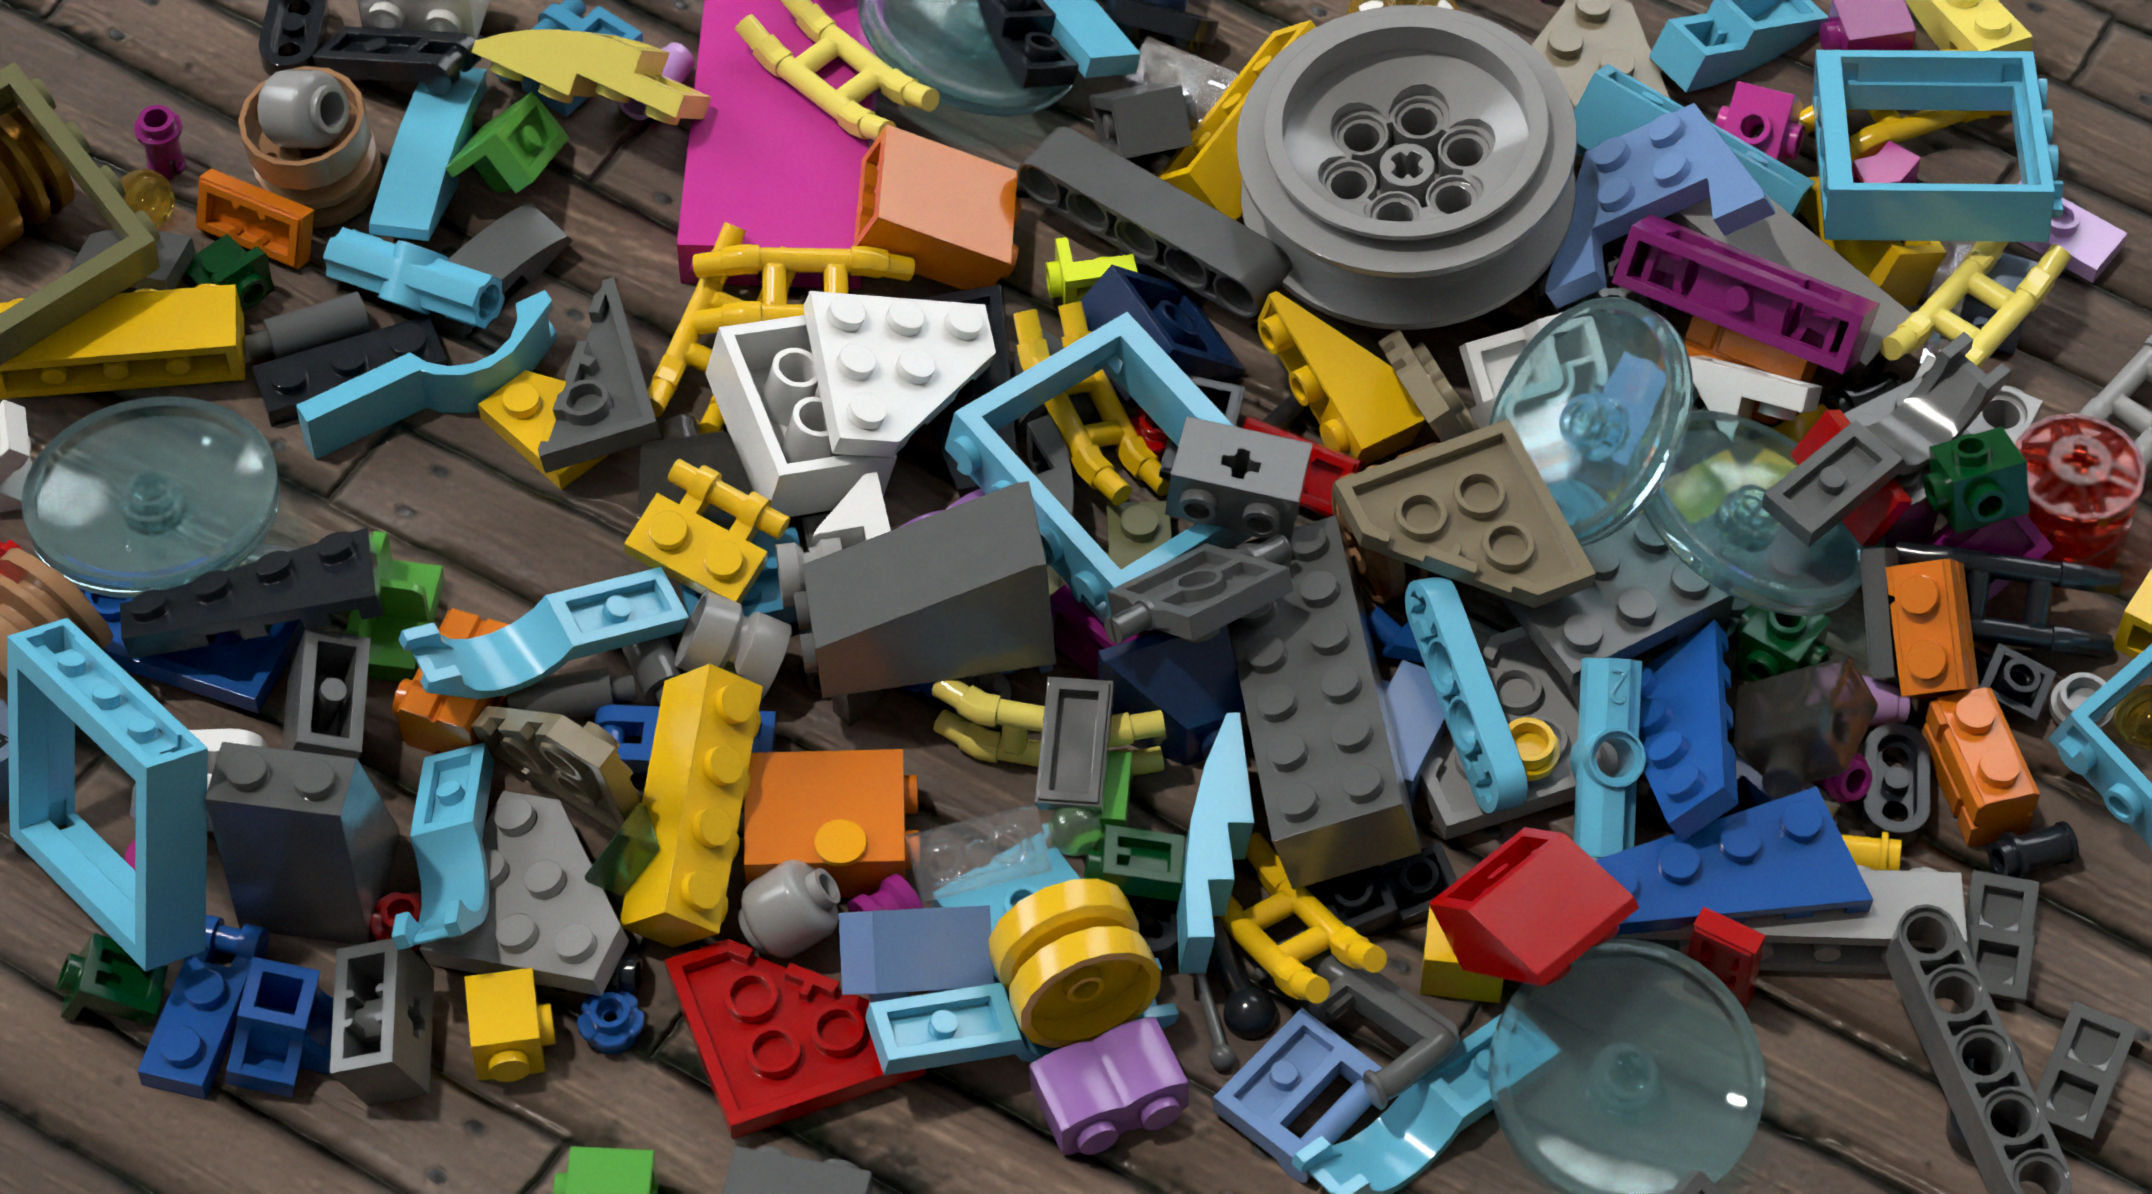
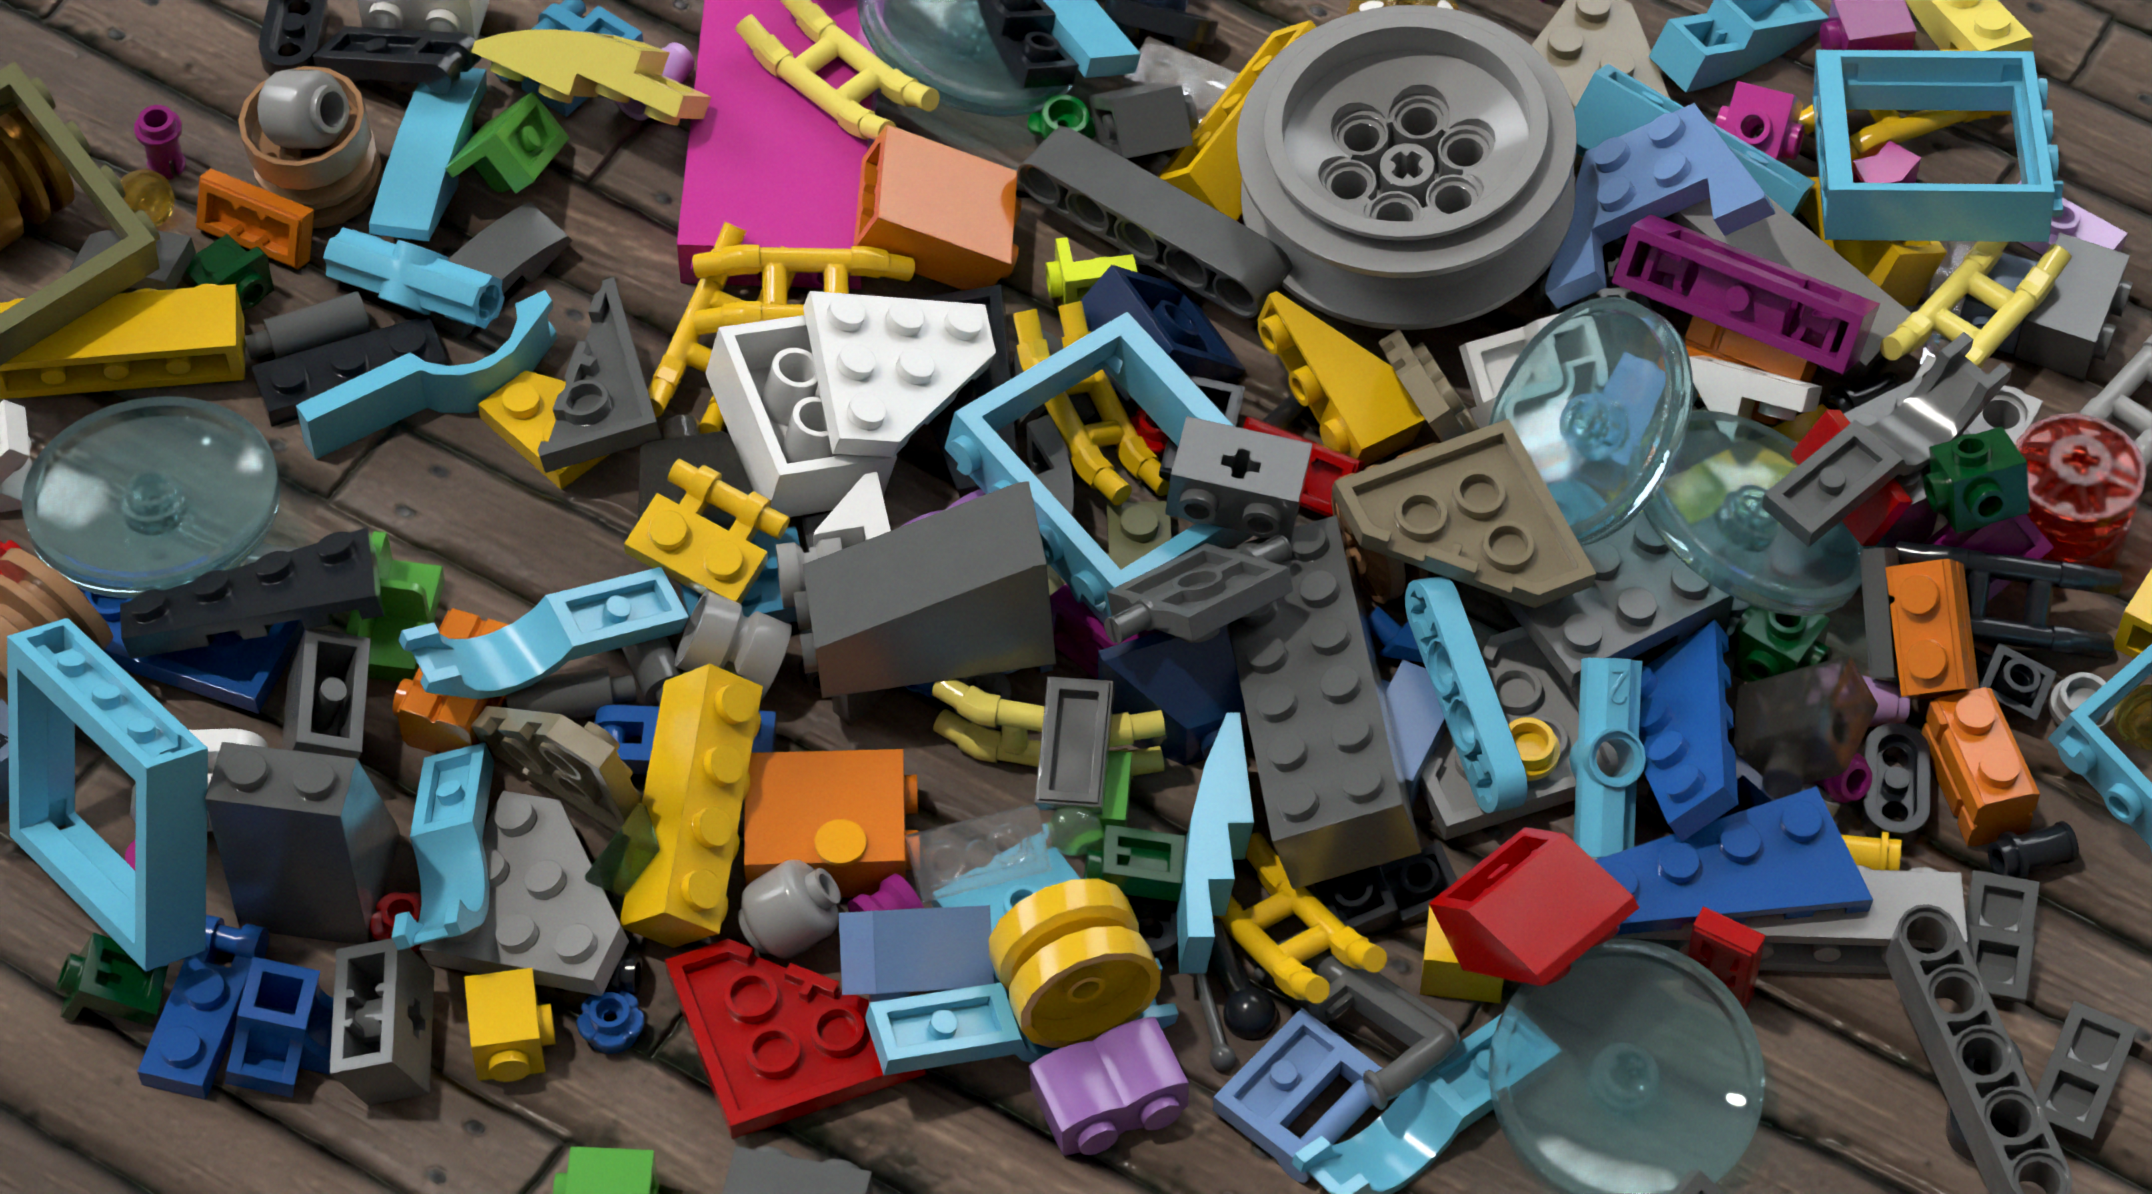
(1062, 111): none -> green plate
(2074, 316): none -> brick

